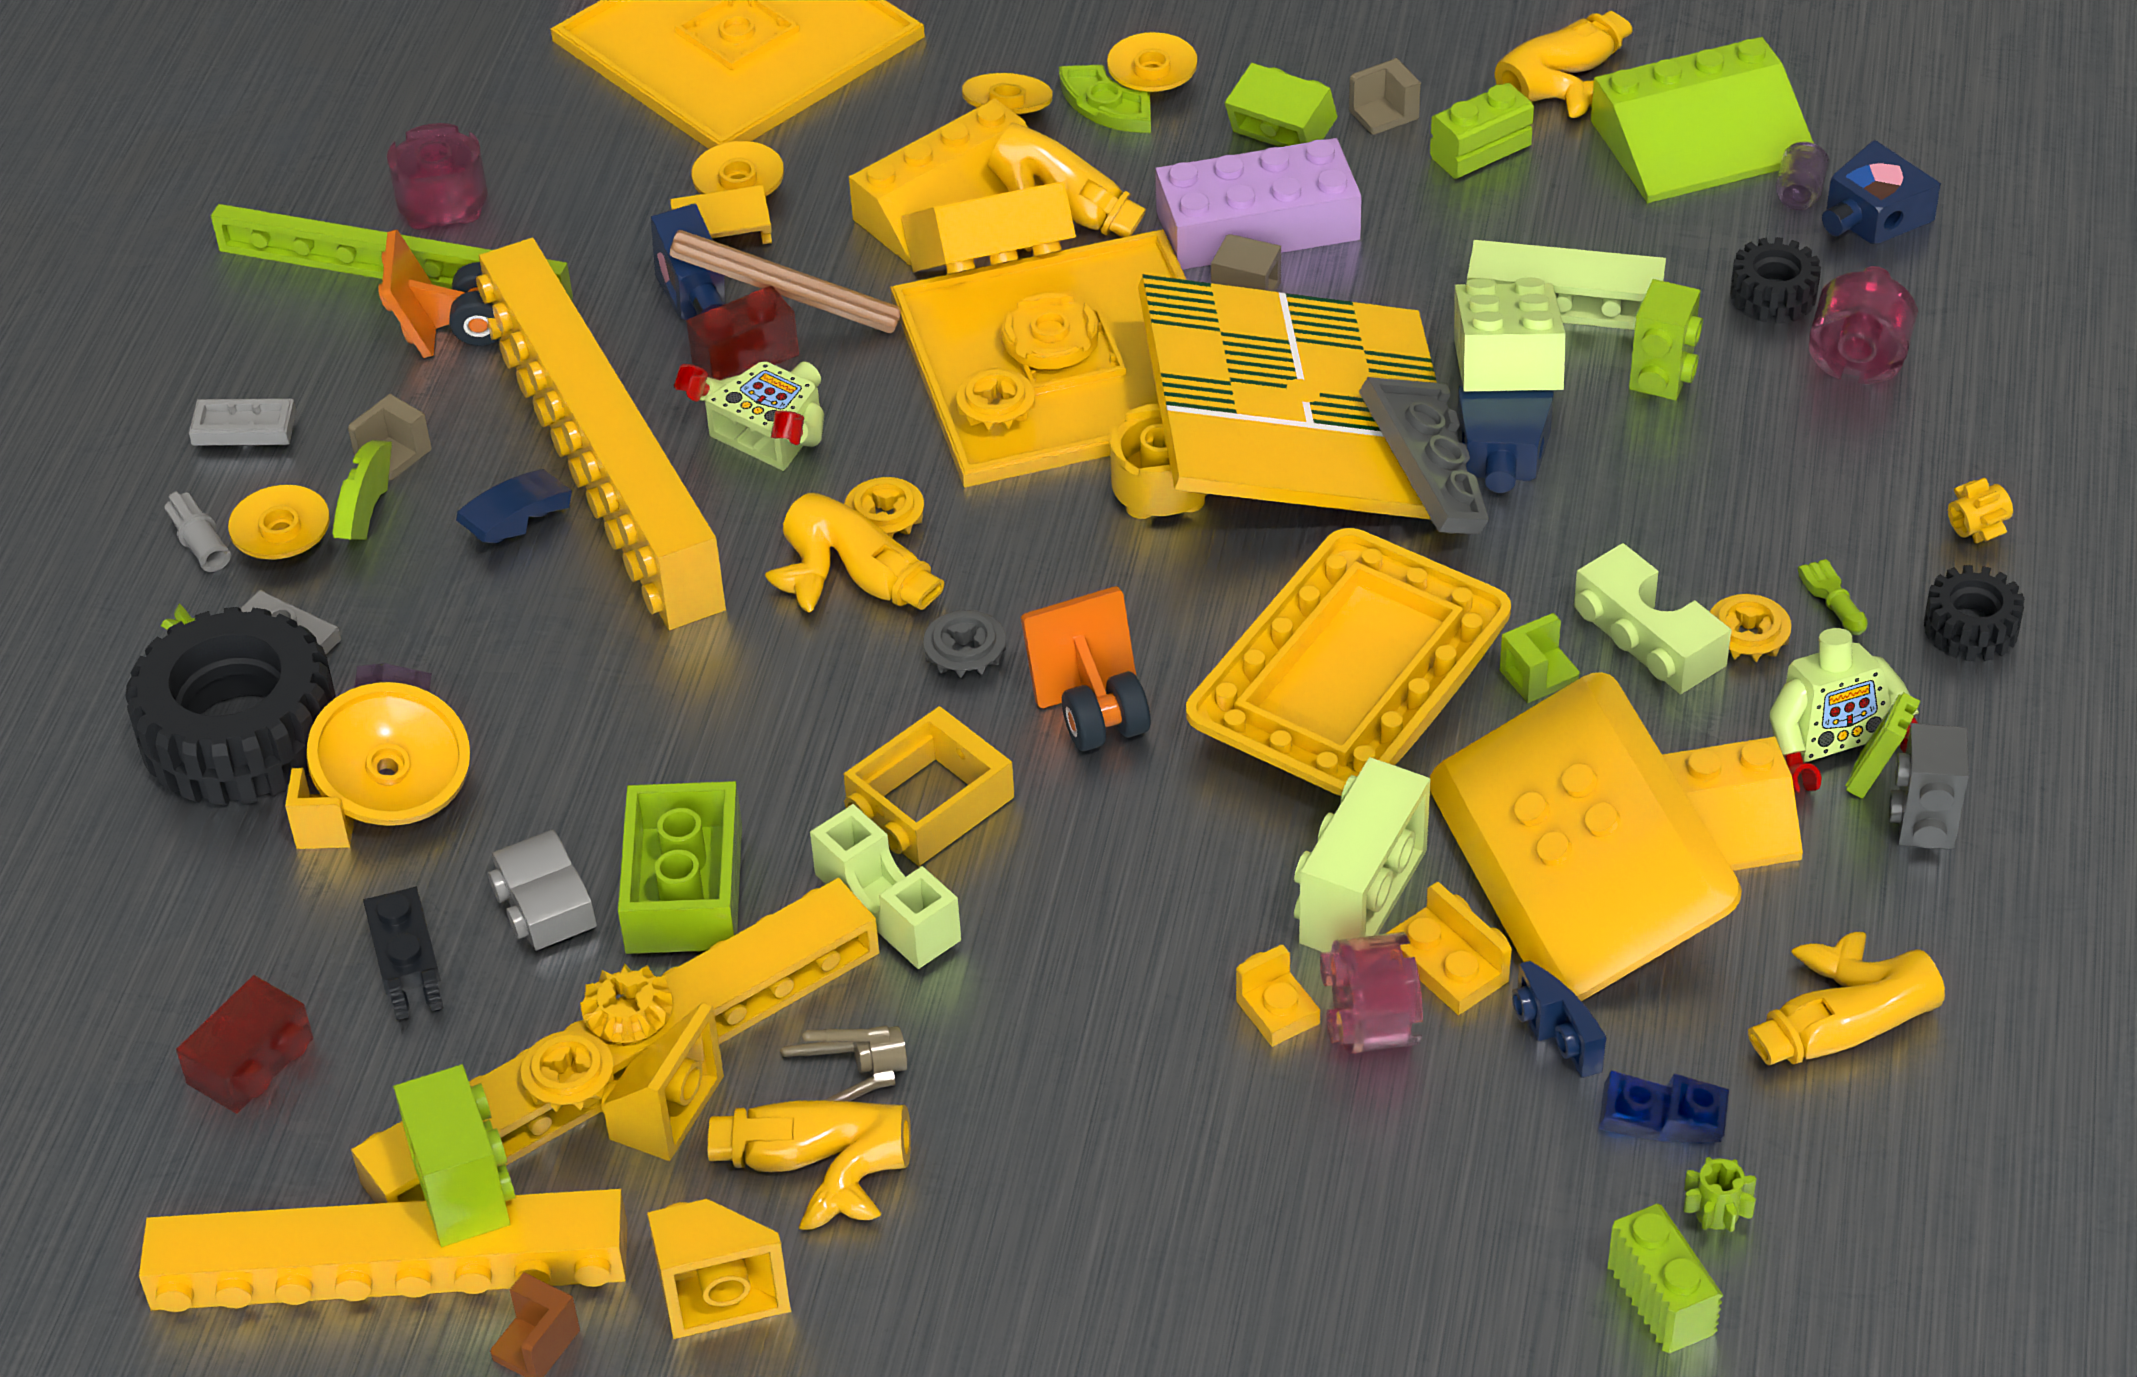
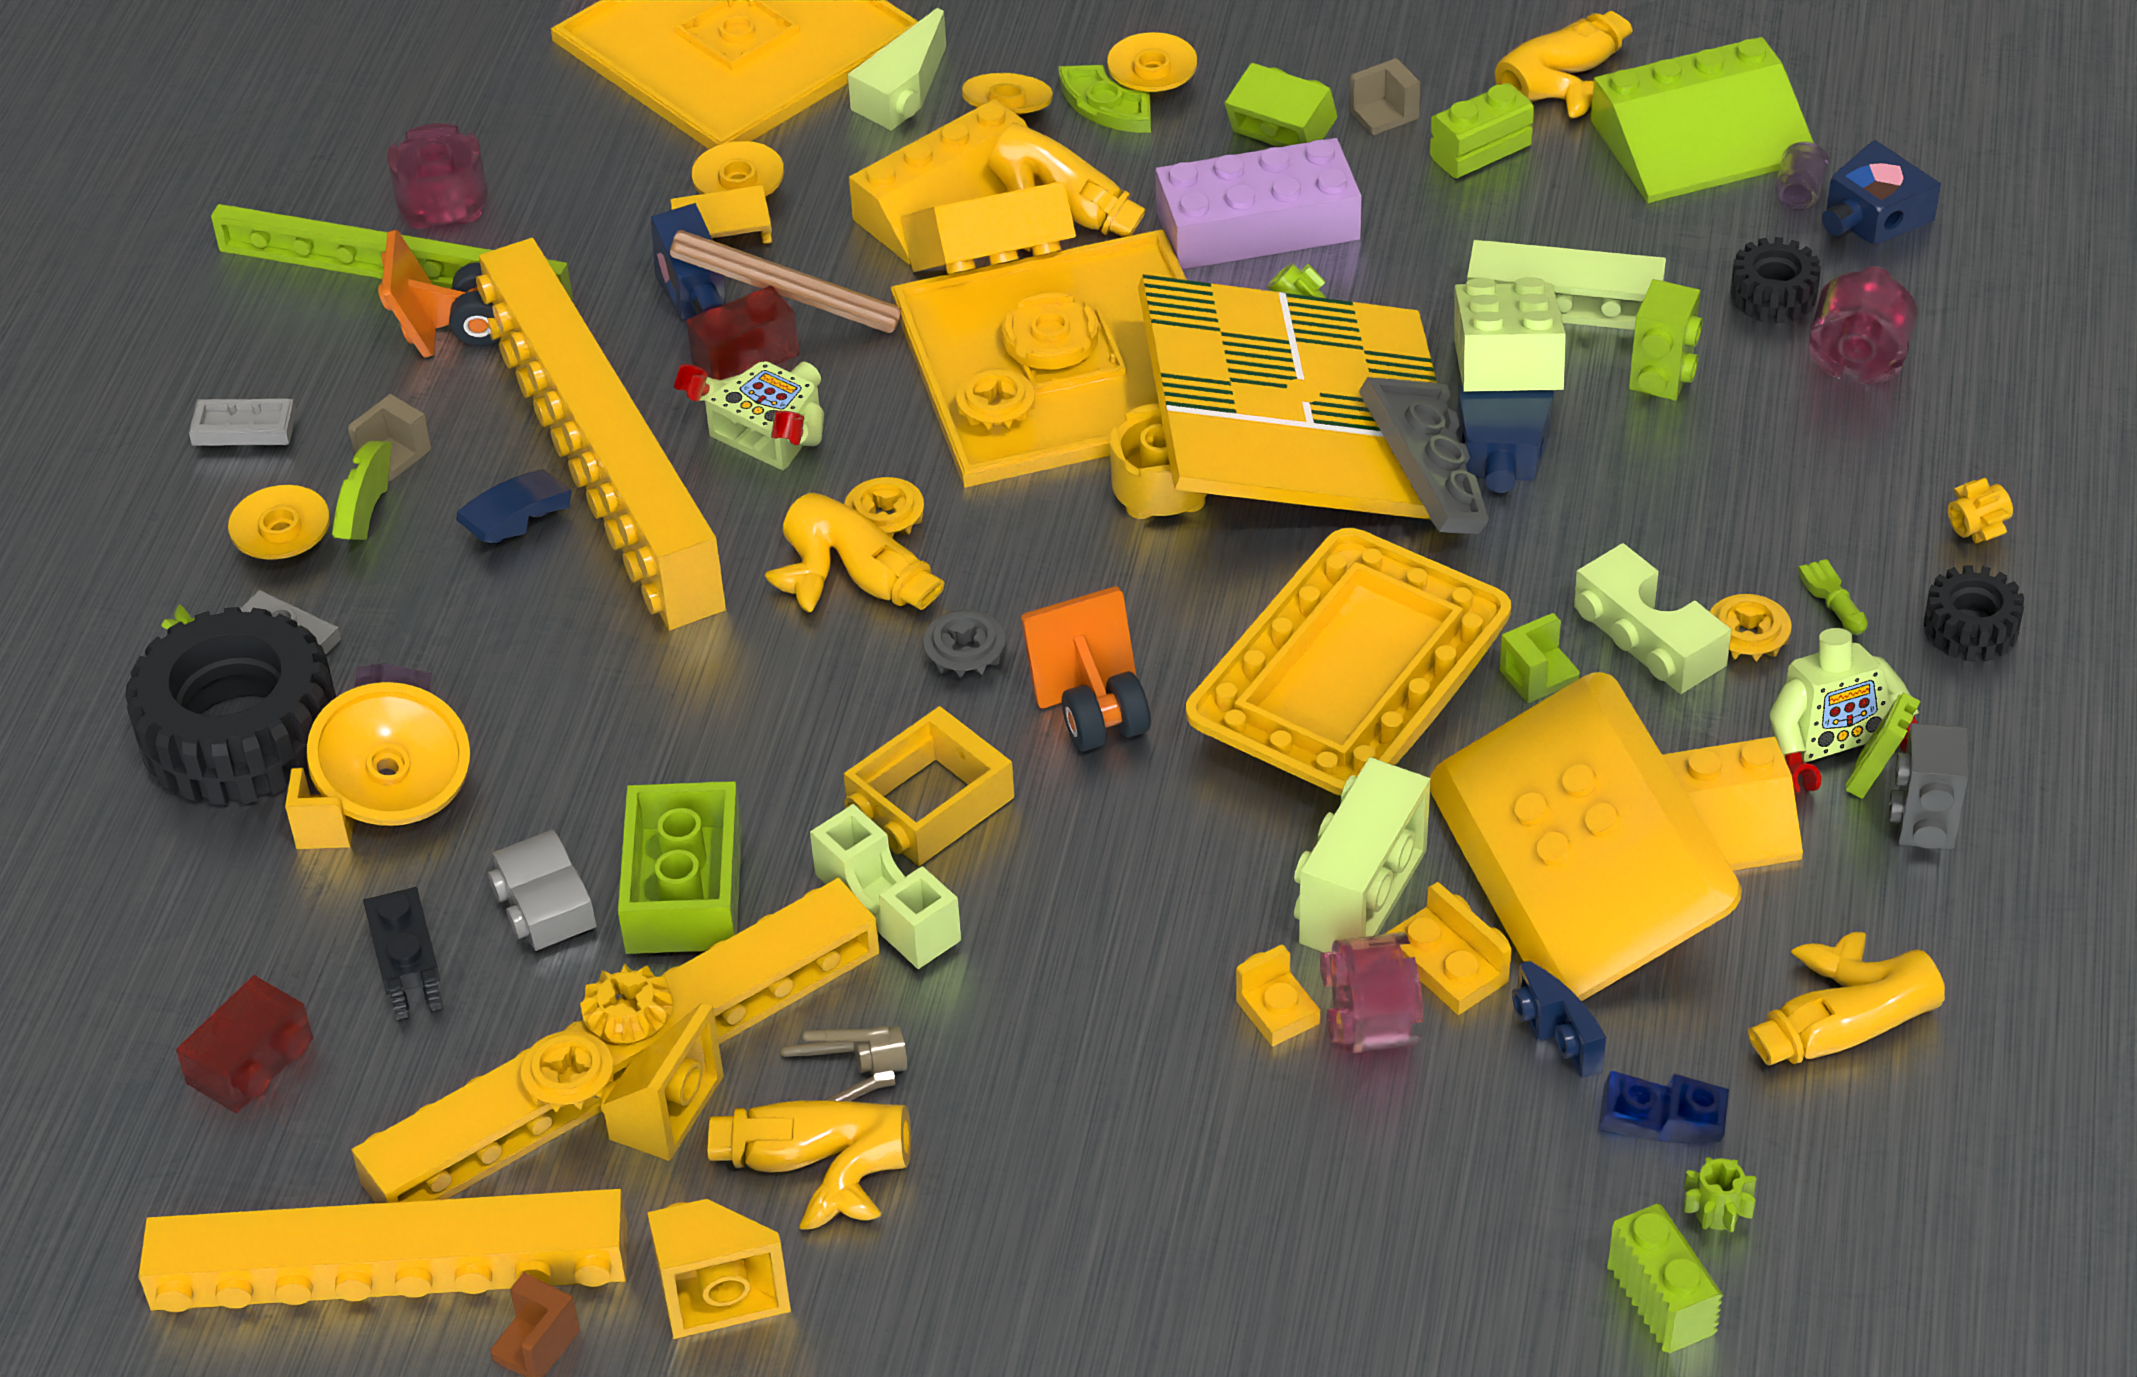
(197, 531): light grey axle -> none
(455, 1154): lime brick -> none
(898, 77): none -> yellowish green slope
(1247, 264): dark tan panel -> none
(1297, 281): none -> lime gear

